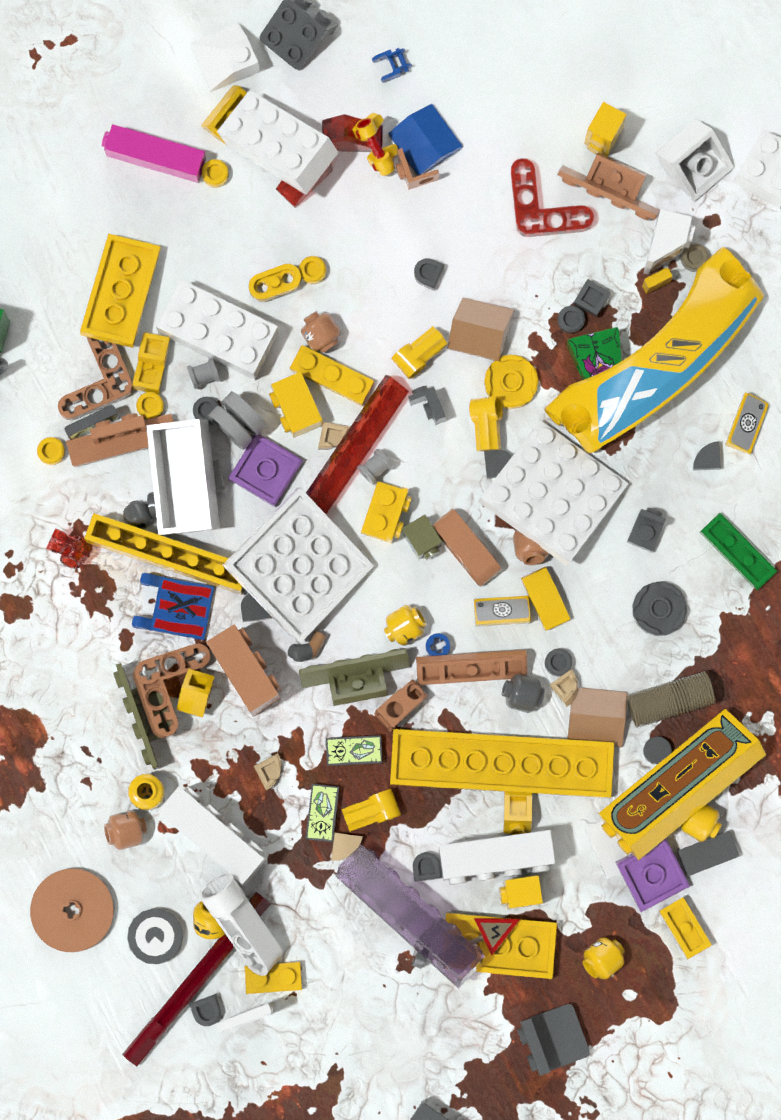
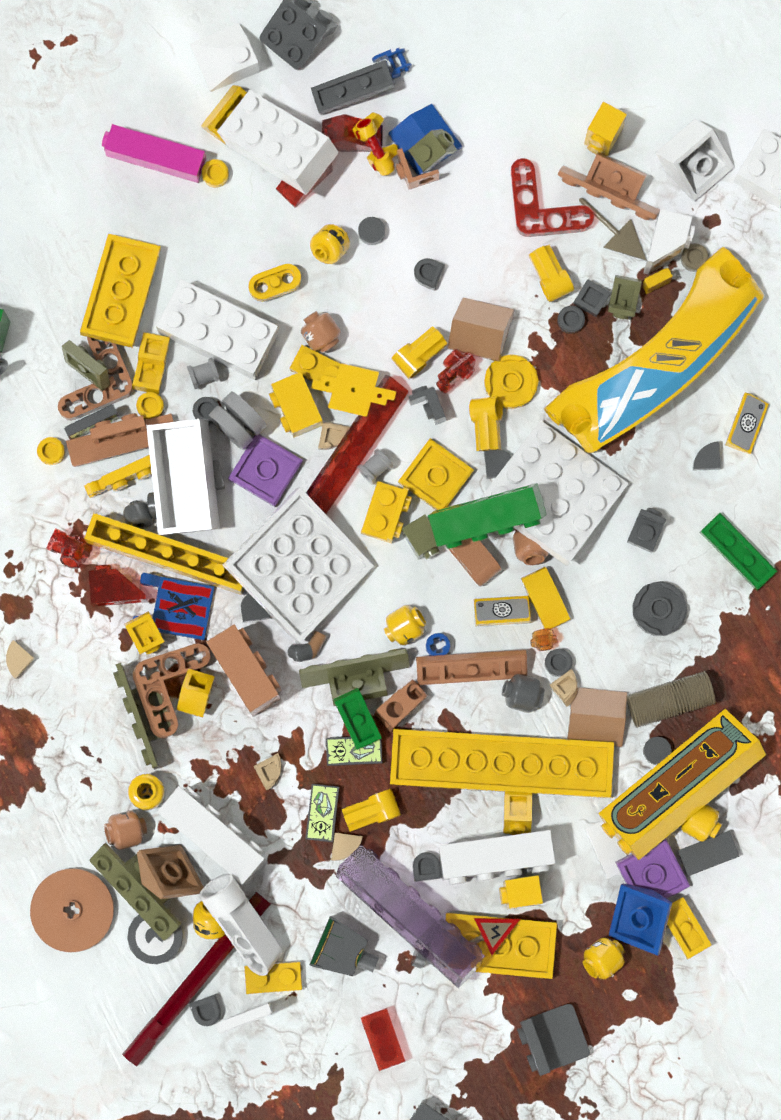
(17, 659): none -> tan tile
(83, 363): none -> olive plate
(113, 588): none -> clear red slope
(119, 478): none -> yellow plate
(127, 881): none -> olive bracket
(144, 633): none -> yellow bracket
(168, 872): none -> medium nougat slope
(312, 270): yellow tile -> none
(329, 244): none -> yellow head
(342, 950): none -> dark grey torso
(353, 87): none -> dark grey plate
(353, 402): none -> yellow piece
(357, 718): none -> green plate
(371, 230): none -> dark grey tile
(382, 1039): none -> clear red plate
(432, 148): none -> olive bracket
(435, 475): none -> yellow tile
(457, 367): none -> clear red plate
(487, 515): none -> green brick
(543, 639): none -> clear orange plate
(554, 280): none -> yellow piece
(595, 352): green torso -> none
(624, 240): none -> dark tan piece
(624, 297): none -> olive bracket
(640, 918): none -> blue slope

